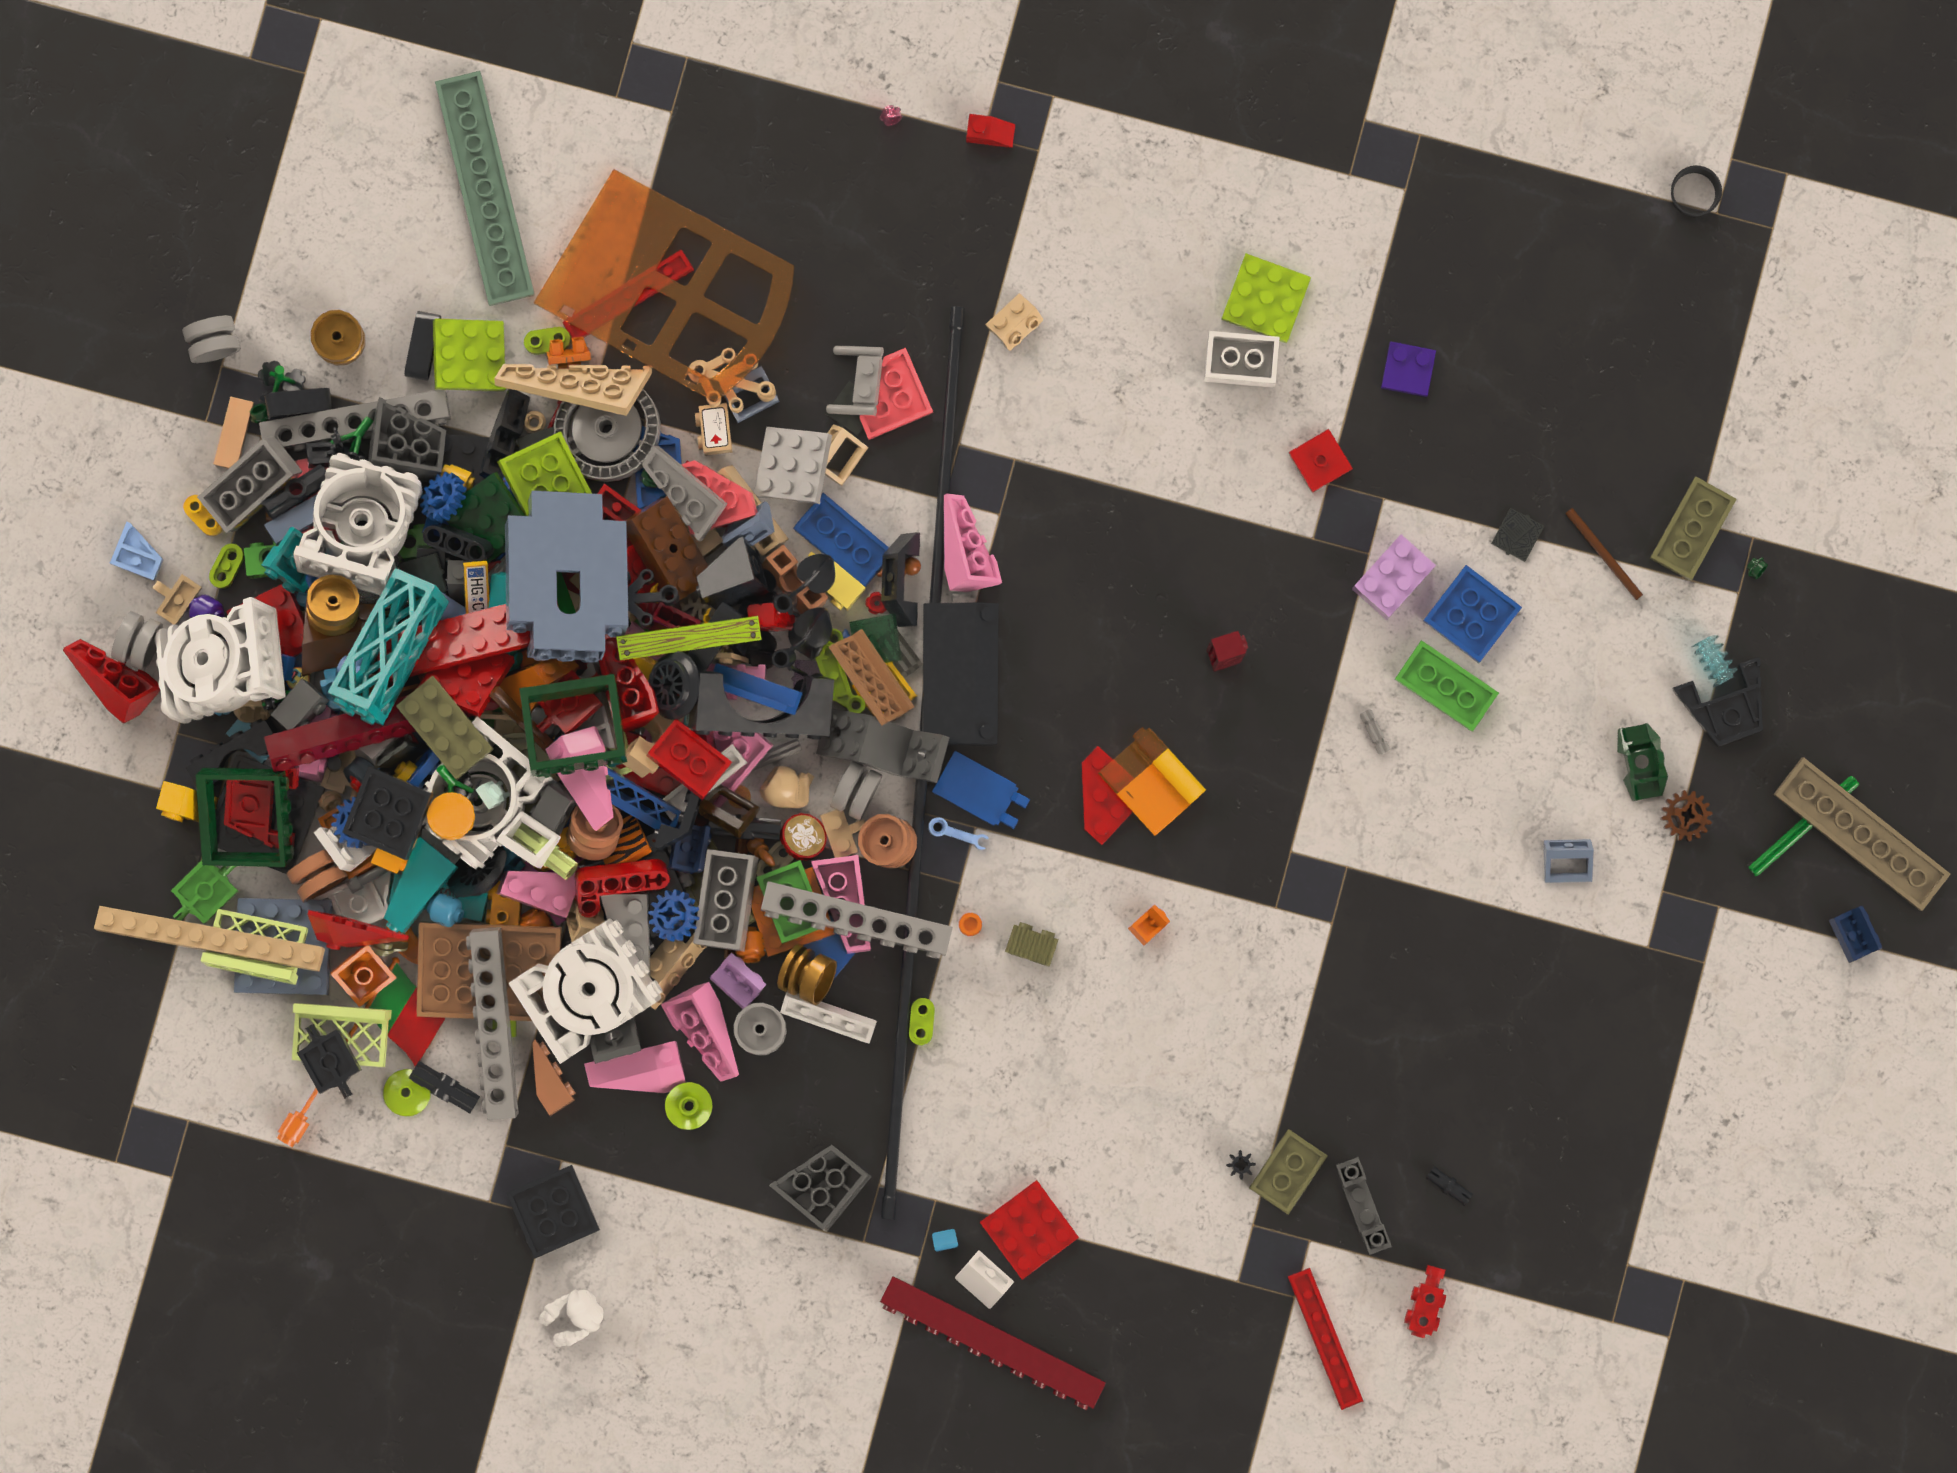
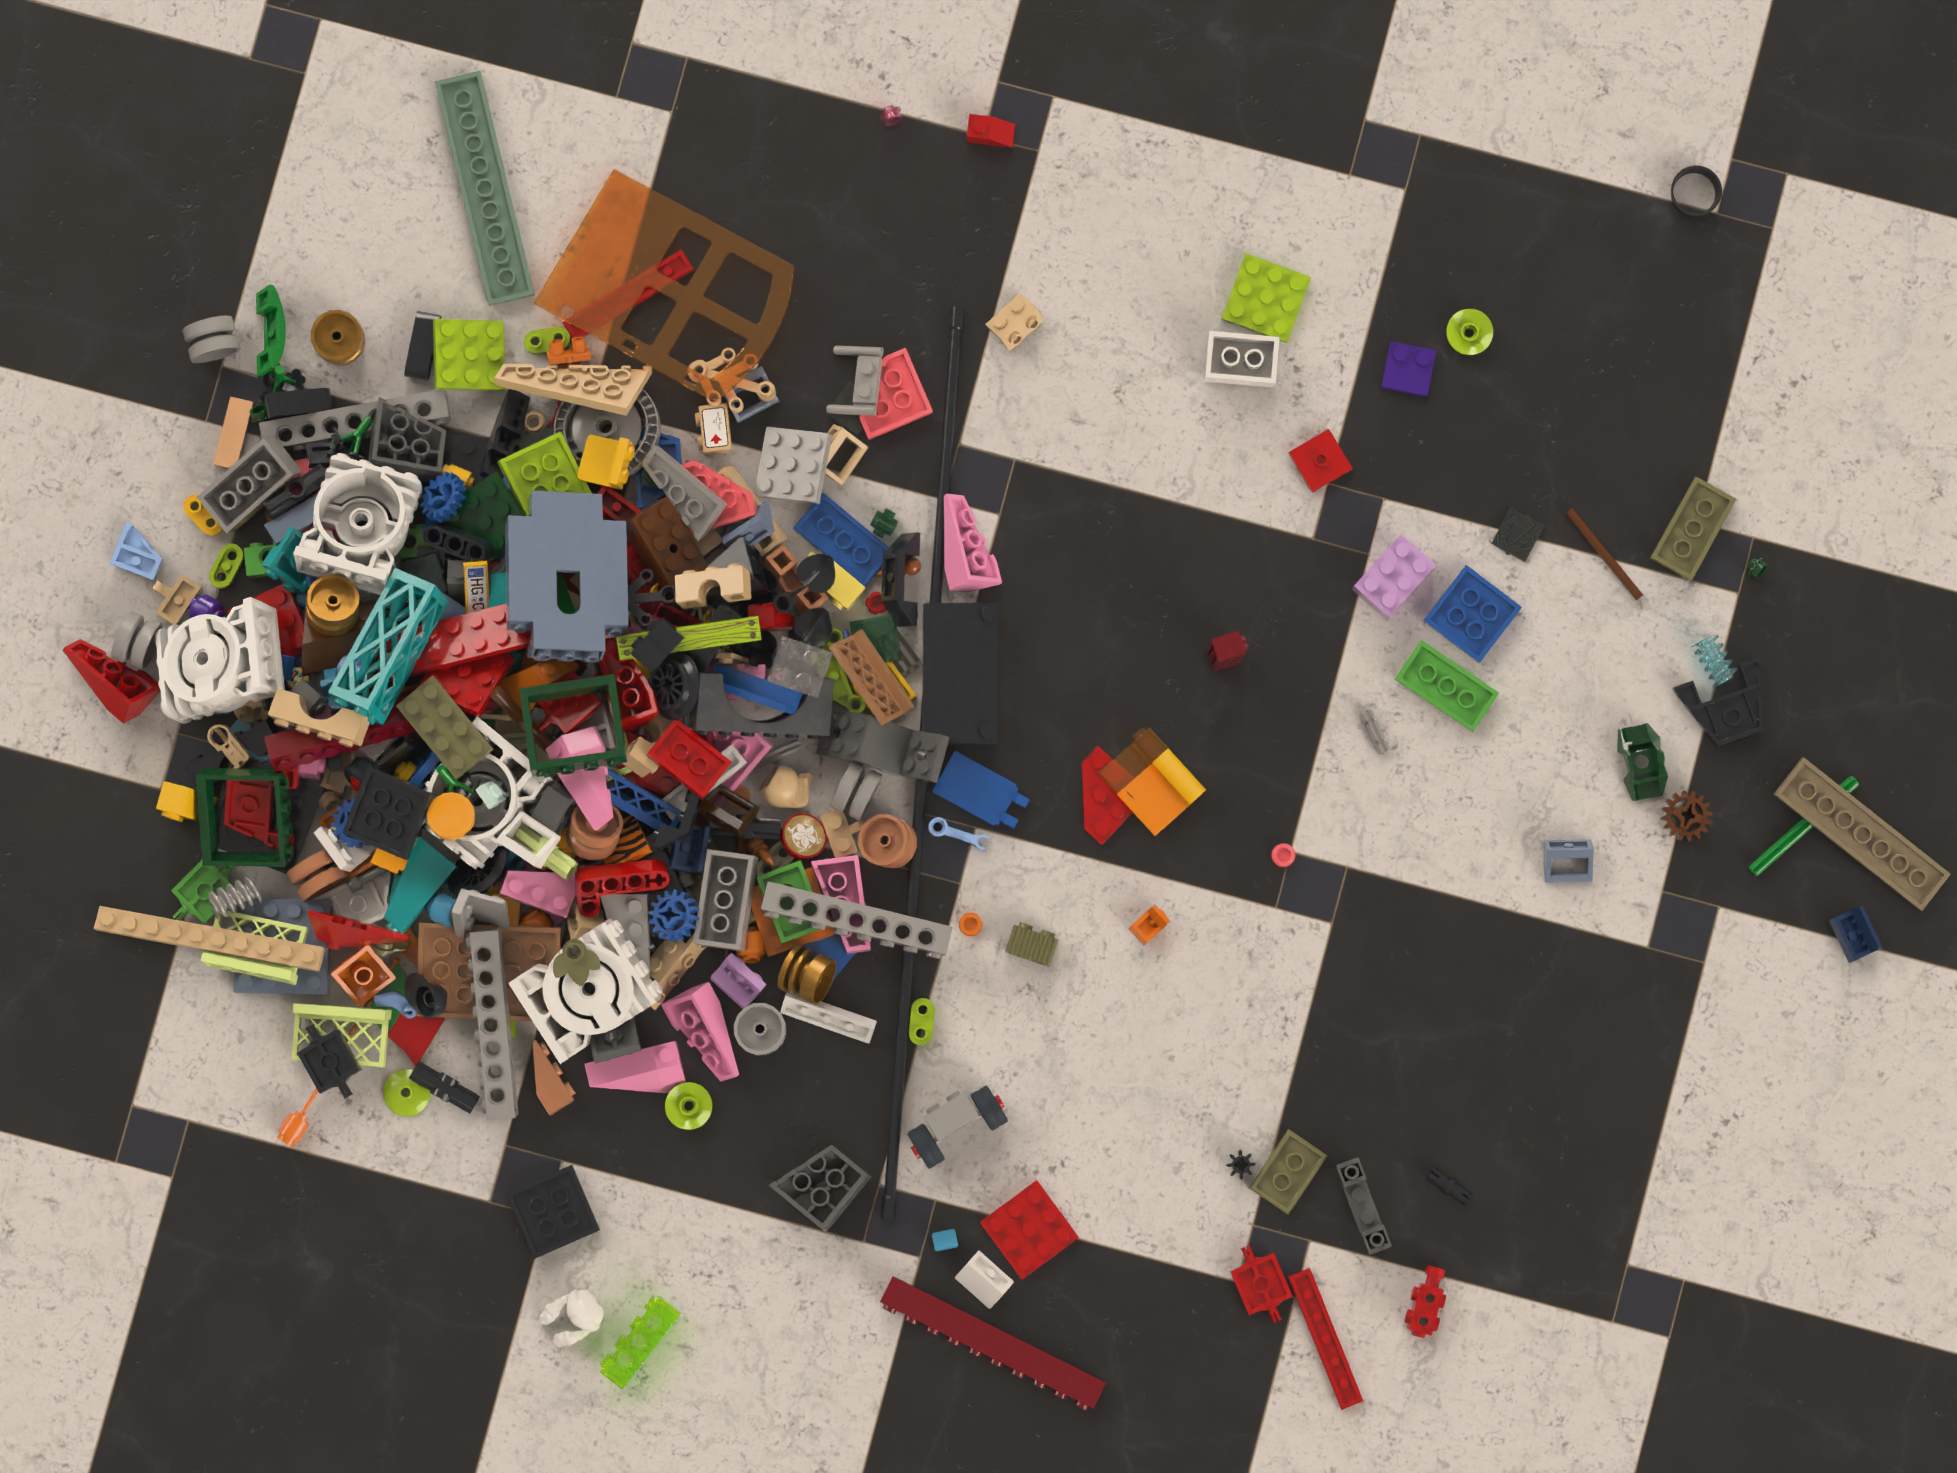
(232, 749): none -> tan piece
(233, 896): none -> light grey piece
(270, 307): none -> green slope
(345, 726): none -> tan arch
(397, 1001): none -> medium blue arm
(424, 997): none -> black cap
(475, 906): none -> light grey bracket
(575, 965): none -> olive plate
(606, 461): none -> yellow bracket
(622, 1375): none -> clear neon green brick
(656, 643): none -> black brick
(693, 586): none -> tan arch
(800, 666): none -> clear piece
(884, 523): none -> clear green gear
(952, 1117): none -> brick
(1261, 1284): none -> red plate
(1283, 855): none -> coral tile
(1469, 320): none -> lime dish

